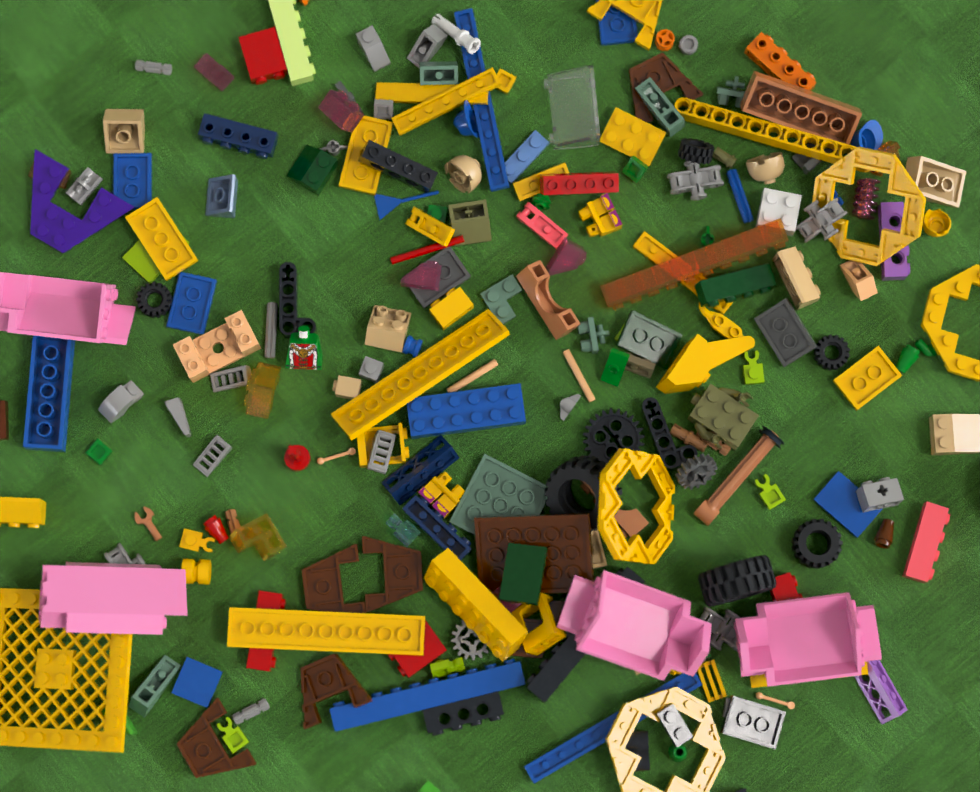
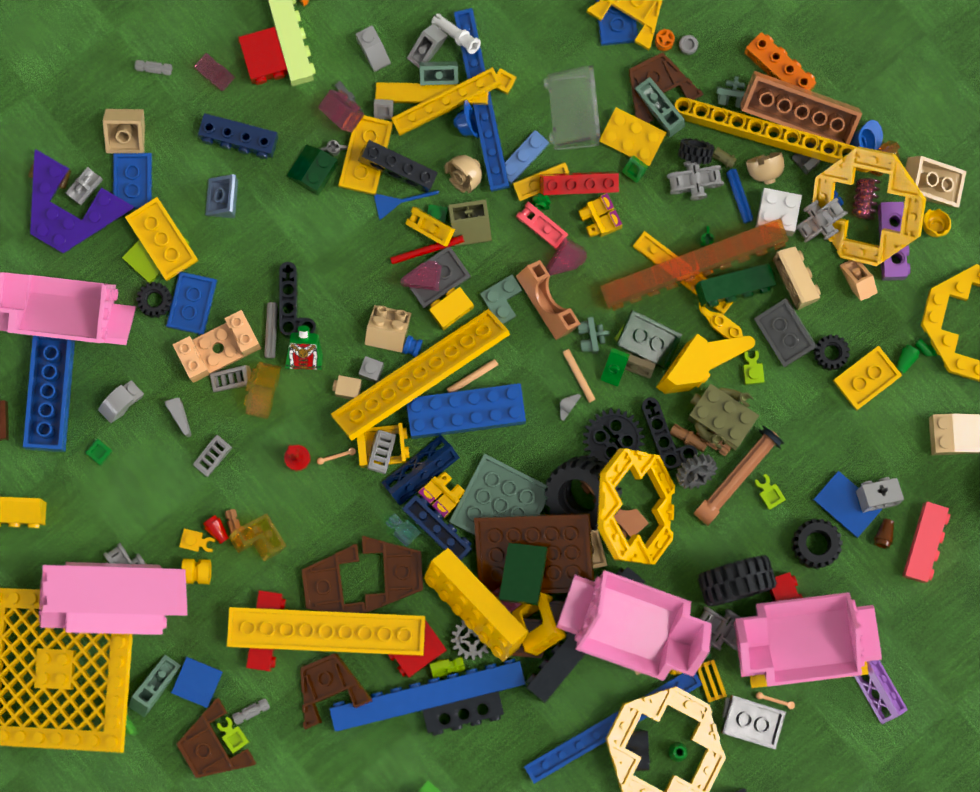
(148, 523): nougat bar -> none
(674, 725): plate -> none

